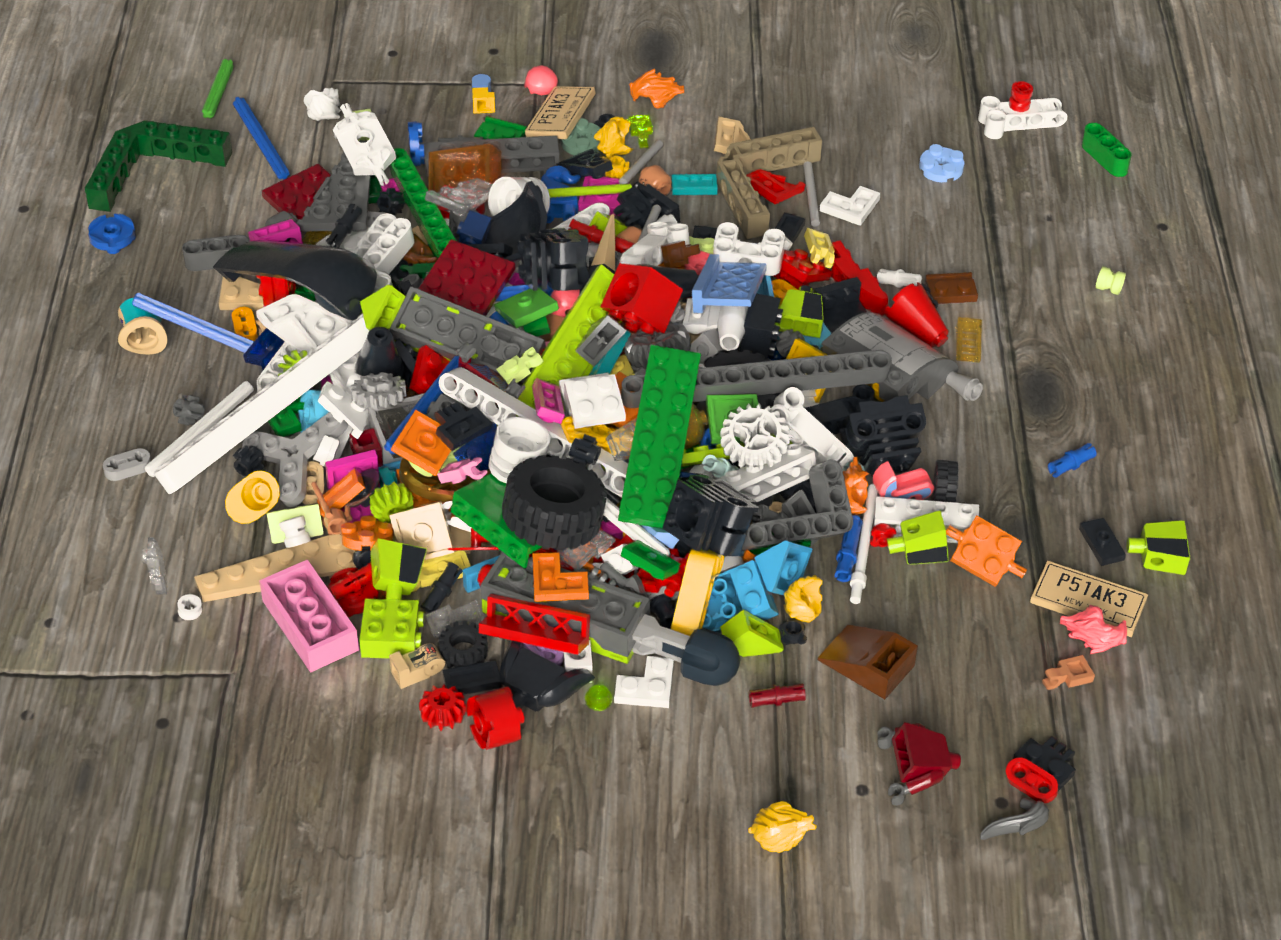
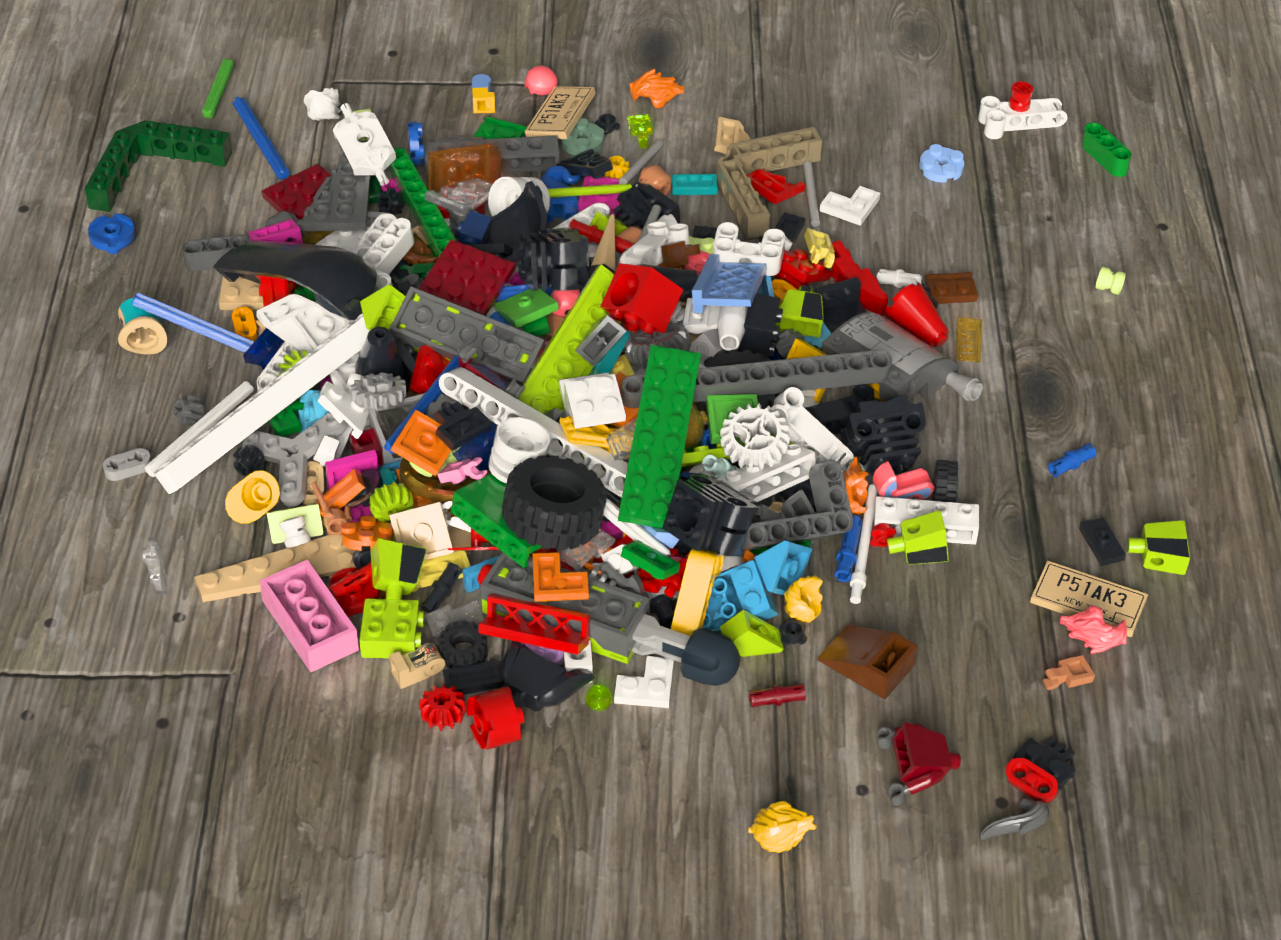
(187, 600): white bush -> none
(344, 225): black pin -> none
(518, 368): yellowish green plate -> none
(548, 401): dark pink plate -> none
(585, 450): black gear -> none
(613, 137): yellow hair -> none
(986, 551): orange plate -> none

